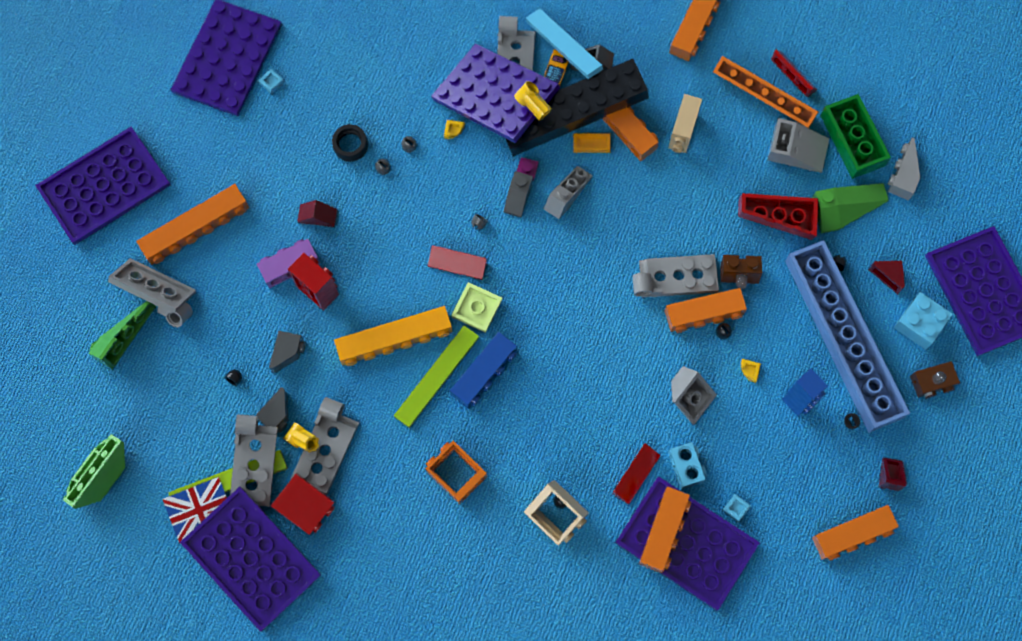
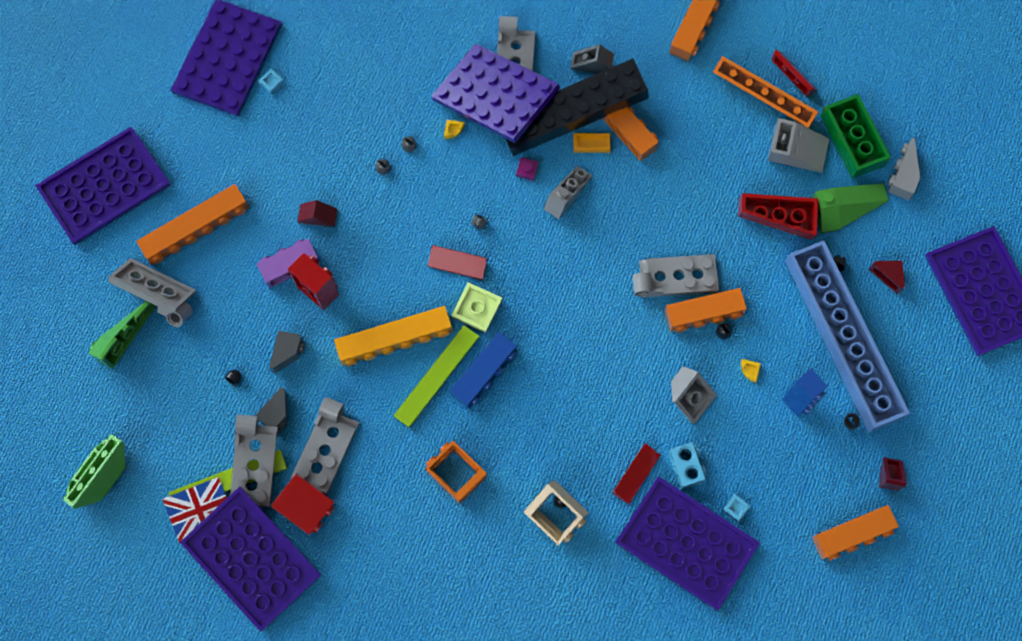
(300, 437): yellow piece -> none
(346, 130): black tyre -> none
(518, 194): dark grey slope -> none
(529, 97): yellow piece -> none
(556, 67): tile -> none
(564, 44): medium azure tile -> none
(664, 529): orange brick -> none
(685, 123): tan window -> none
(741, 270): reddish brown piece -> none
(923, 320): medium azure brick -> none
(935, 379): reddish brown piece -> none

